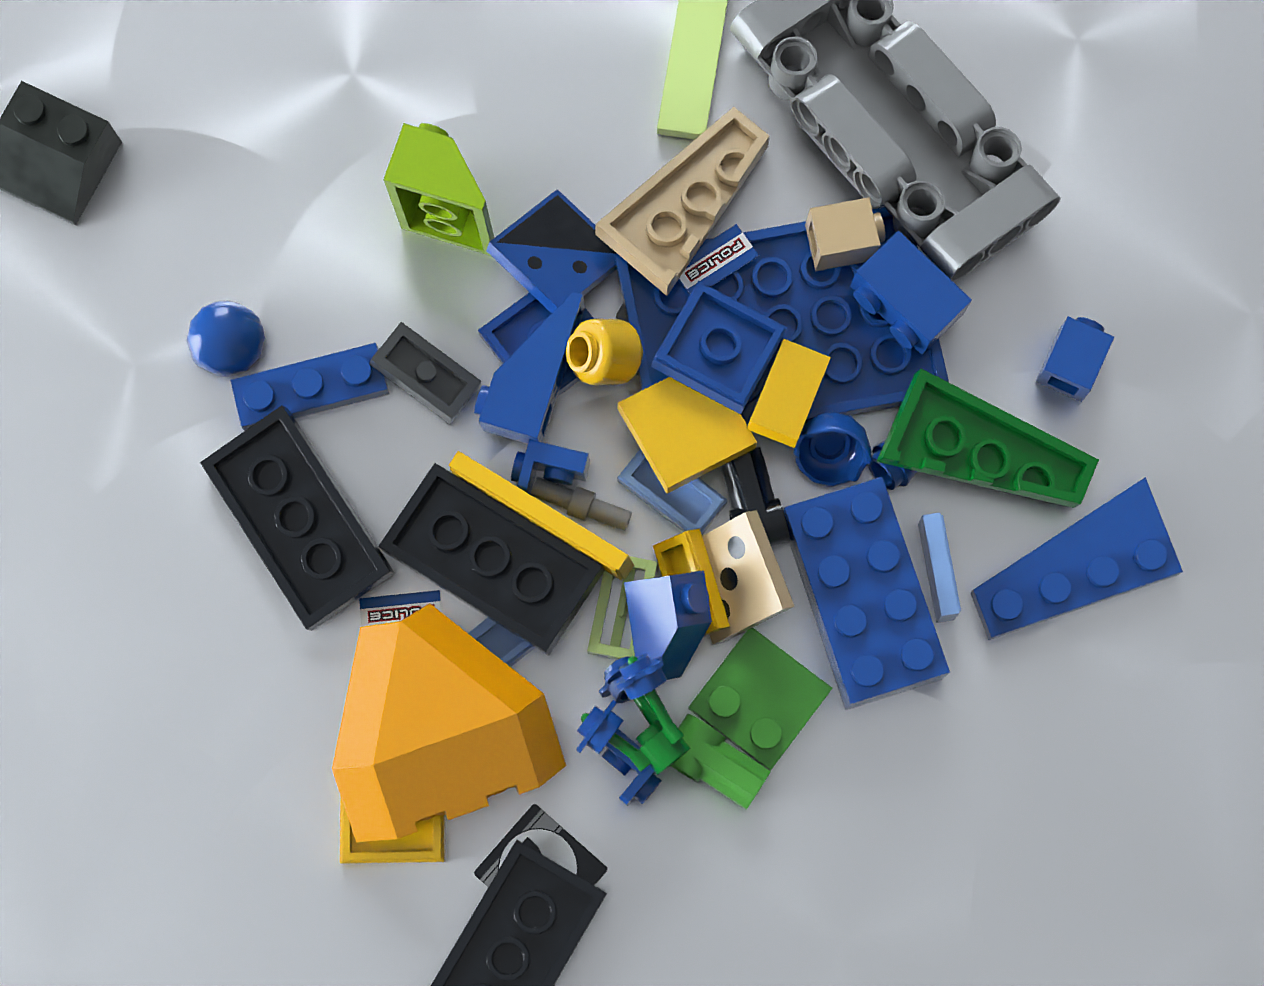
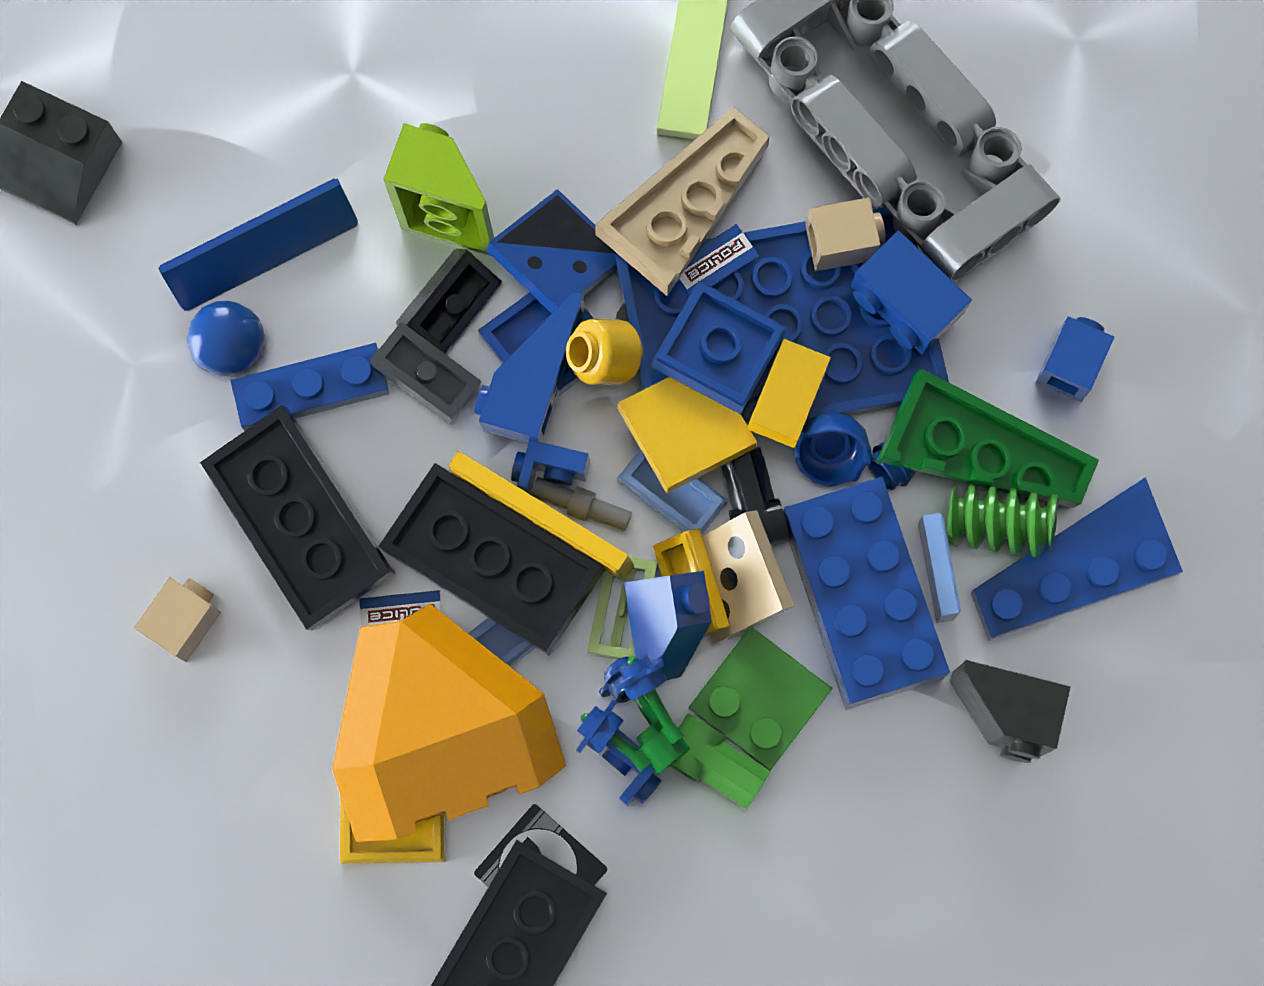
(179, 617): none -> tan brick
(259, 245): none -> blue slope
(450, 299): none -> black slope
(1002, 521): none -> bright green piece
(1012, 709): none -> pearl dark grey slope

